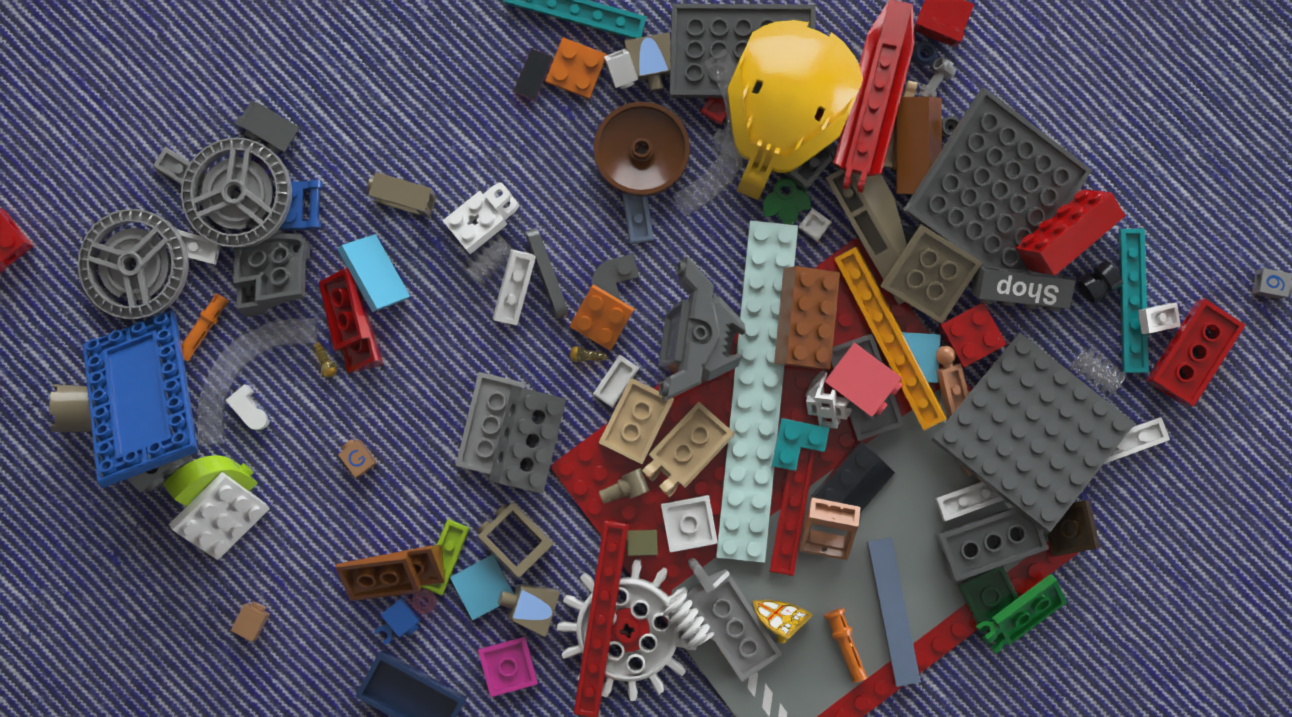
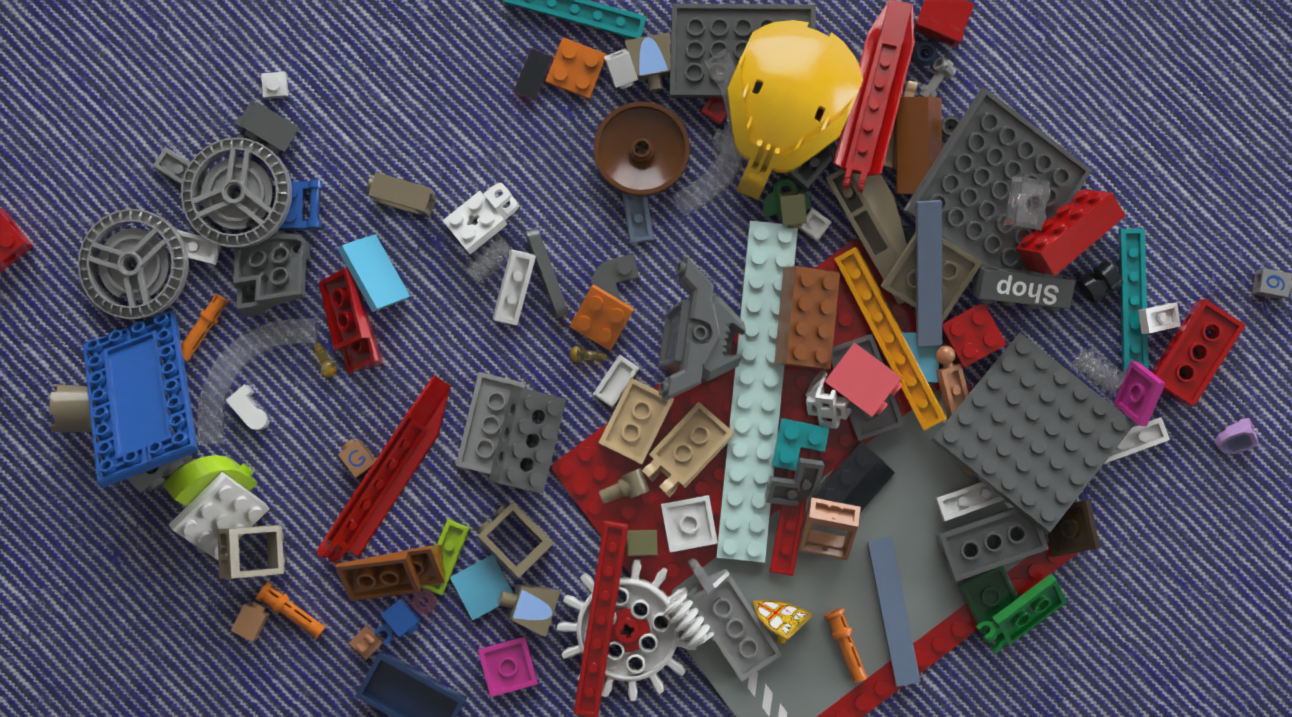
(229, 551): none -> dark tan window
(274, 85): none -> white plate
(281, 603): none -> orange pin
(366, 642): none -> nougat tile
(388, 474): none -> red hinge
(792, 208): none -> olive brick
(792, 491): none -> dark grey plate
(928, 273): none -> sand blue tile
(1017, 211): none -> clear brick
(1139, 393): none -> dark pink plate
(1237, 437): none -> lavender rock

